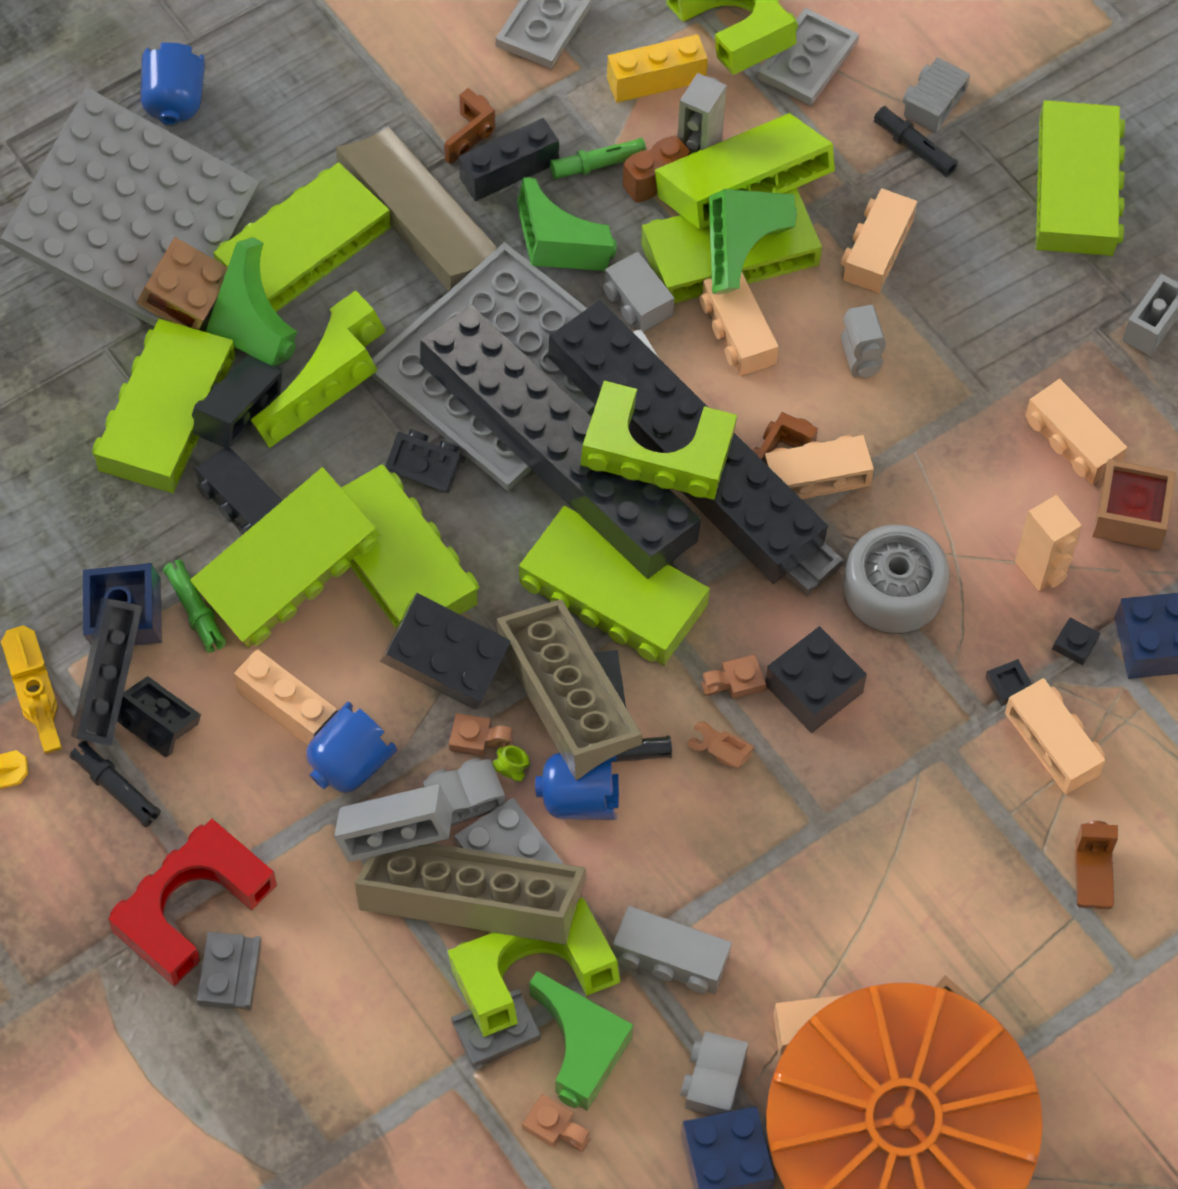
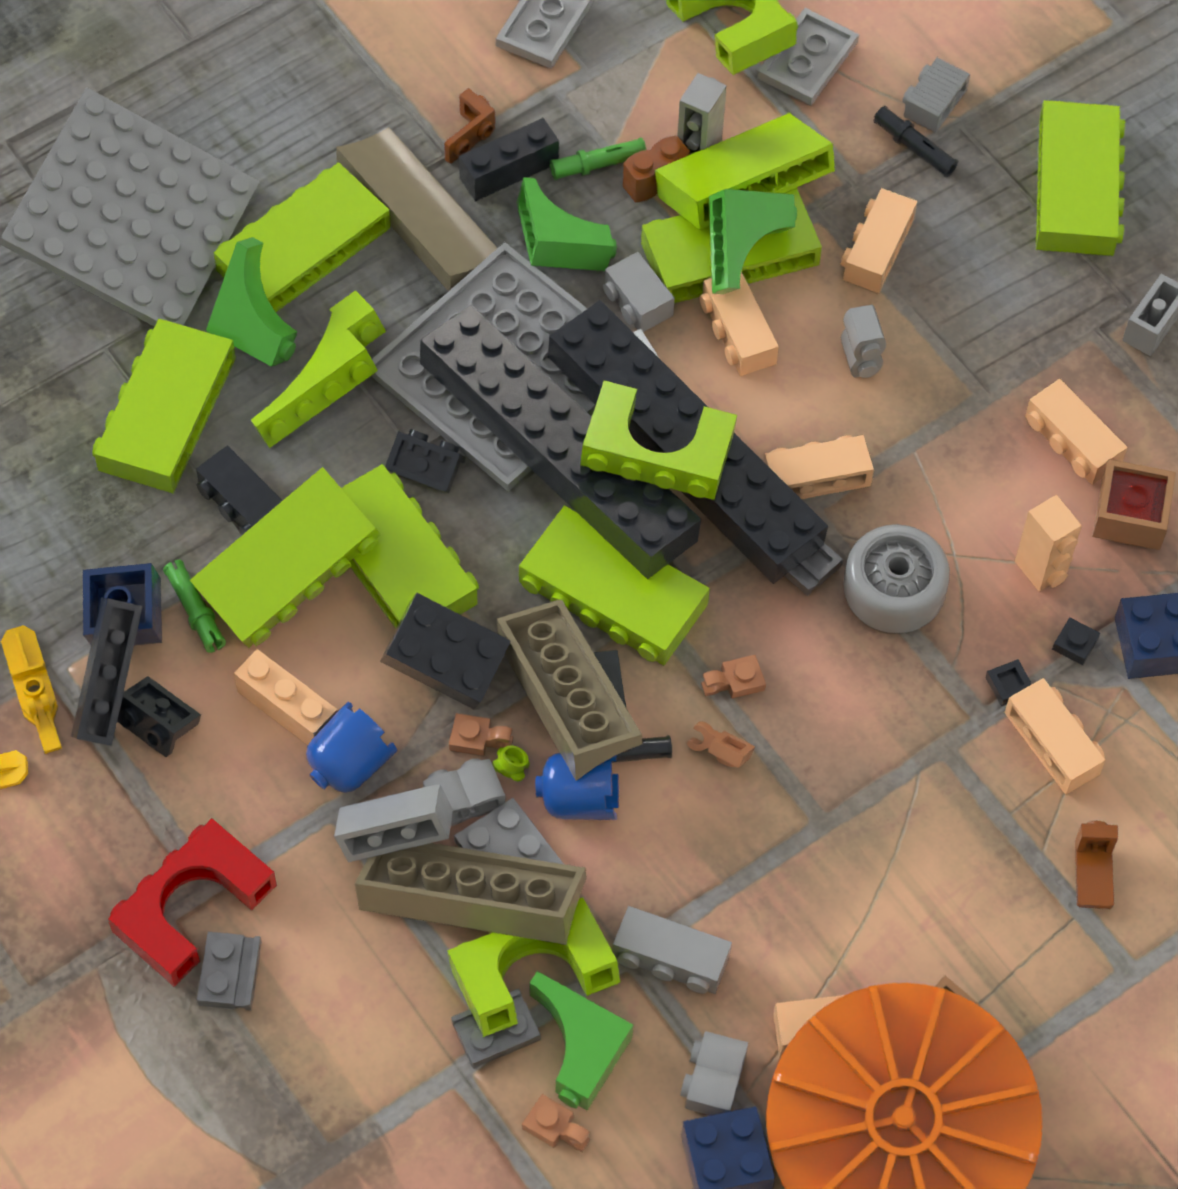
(103, 773): black pin -> none
(172, 82): blue cylinder -> none
(183, 285): medium nougat piece -> none
(236, 400): black brick -> none
(656, 68): yellow brick -> none
(786, 430): dark orange bracket -> none
(815, 679): black brick -> none

